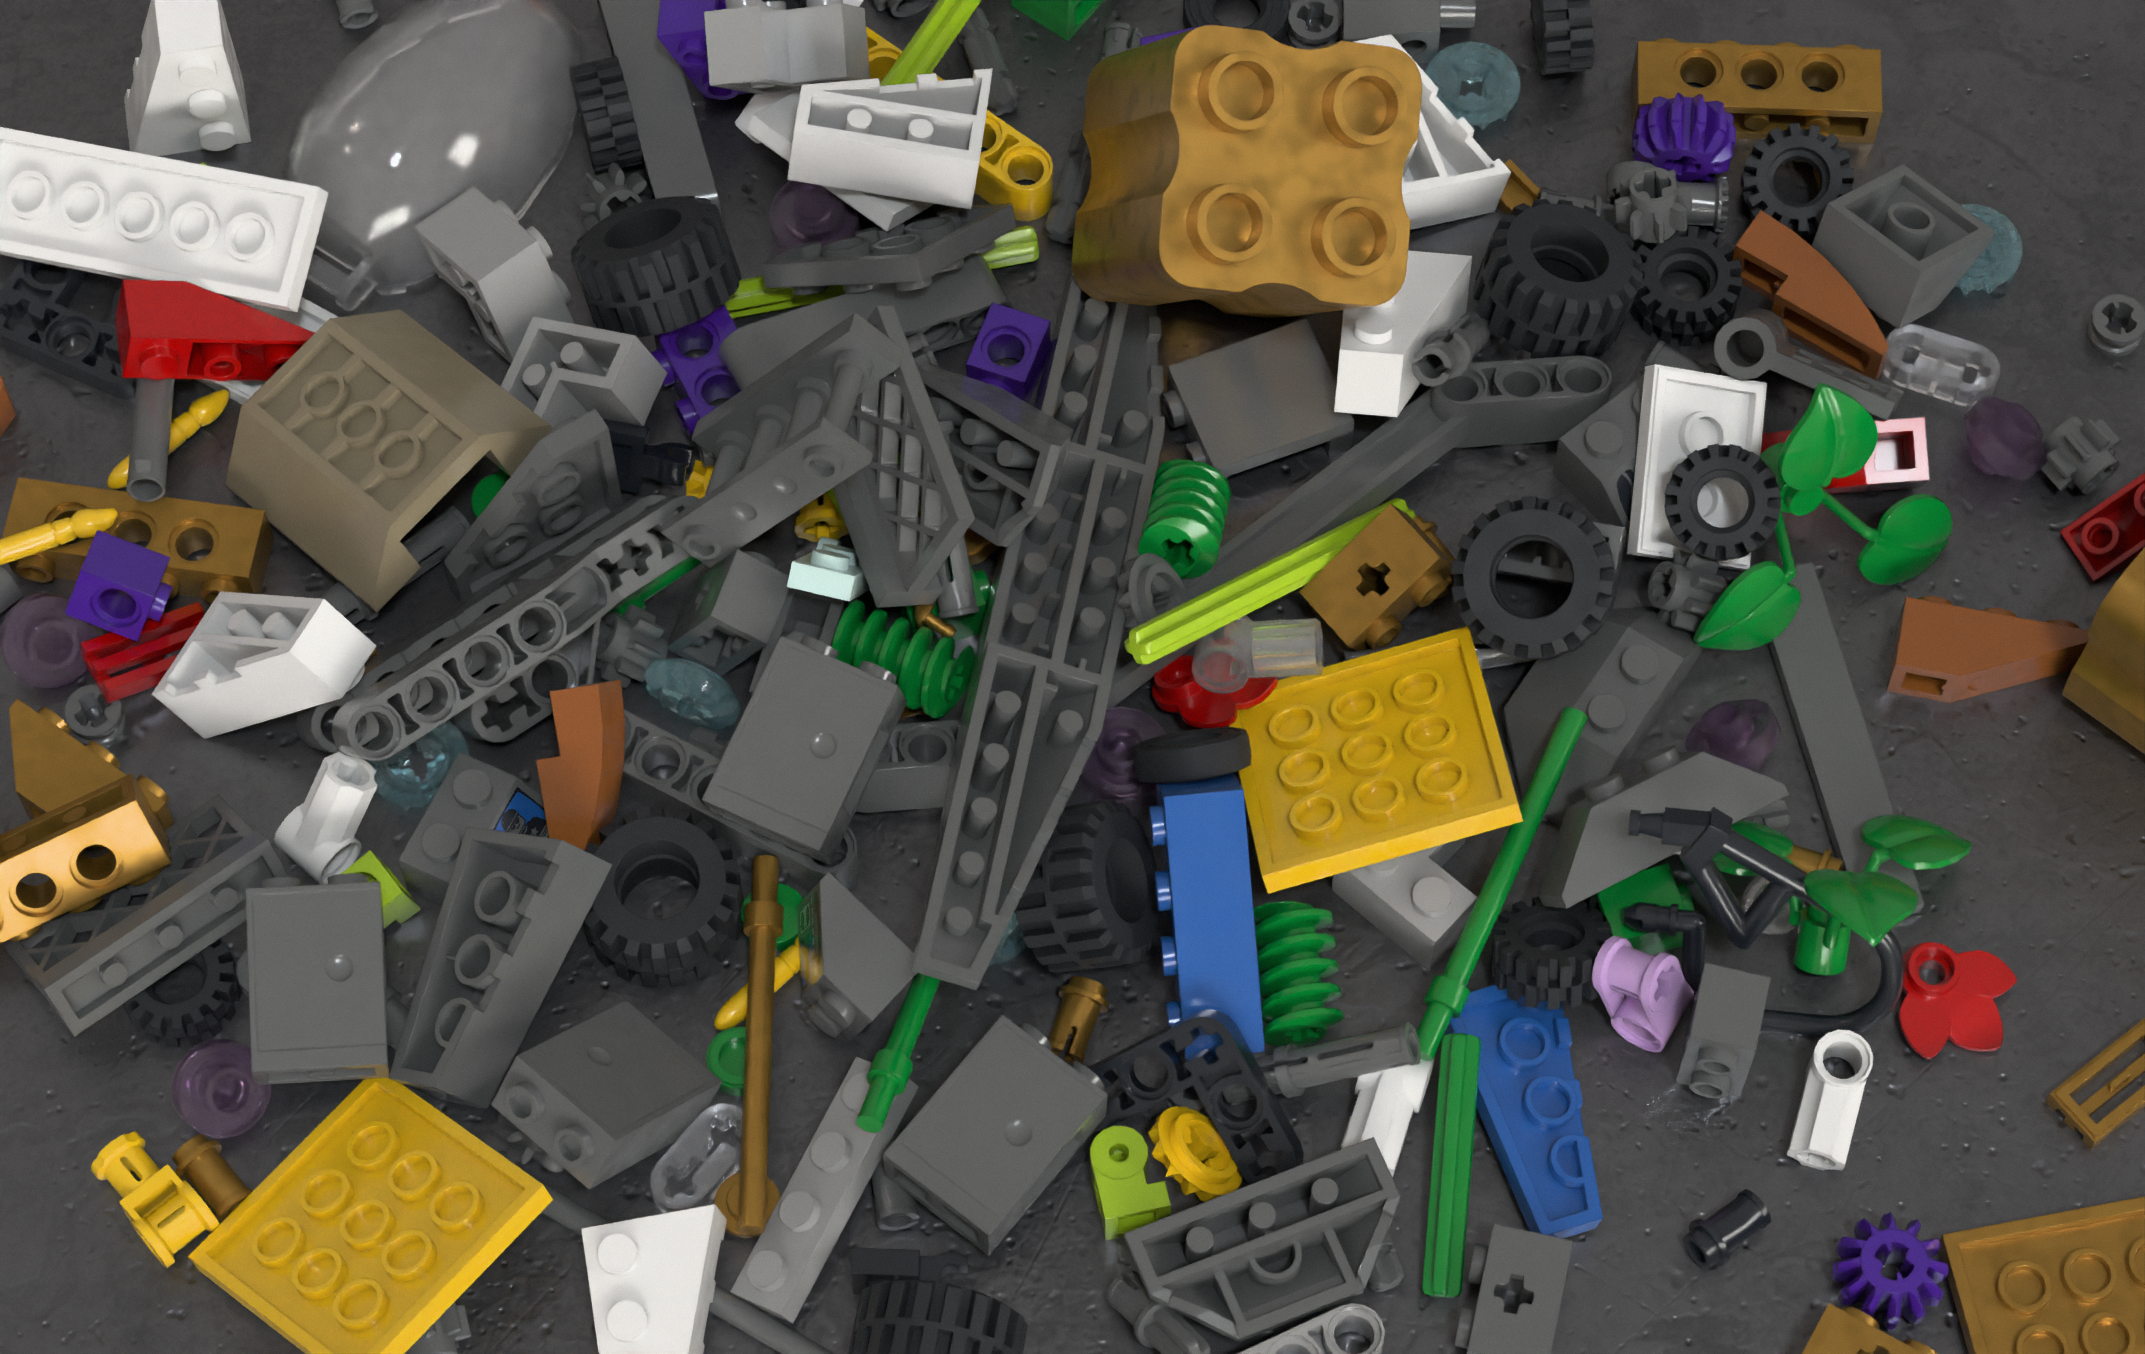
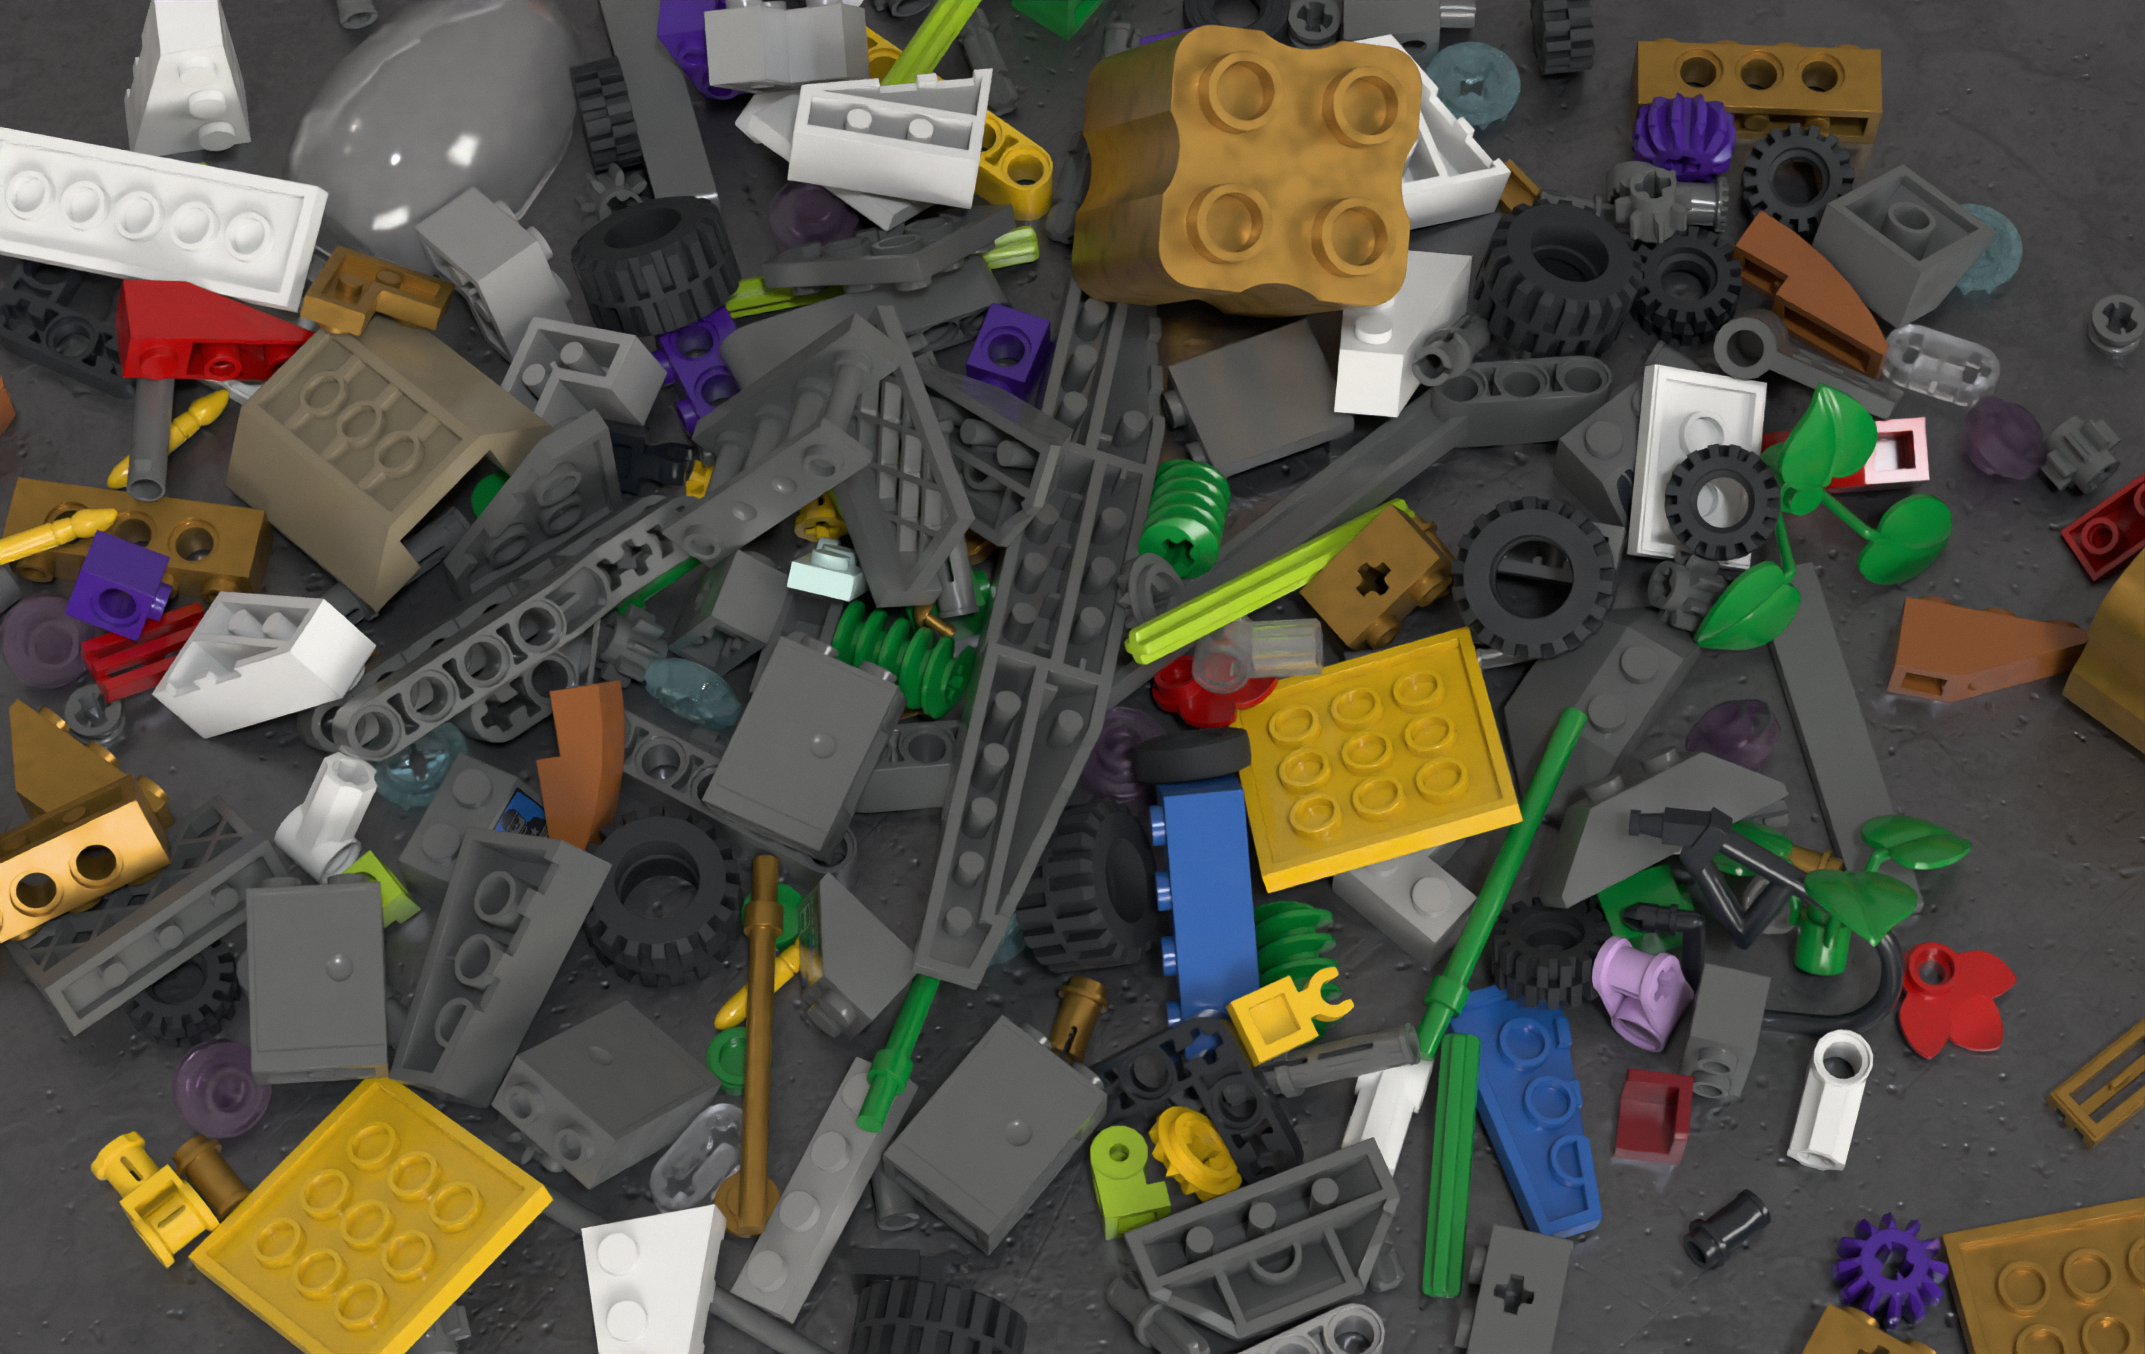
(358, 285): none -> pearl gold plate
(1280, 1016): none -> yellow plate
(1653, 1116): none -> dark red panel

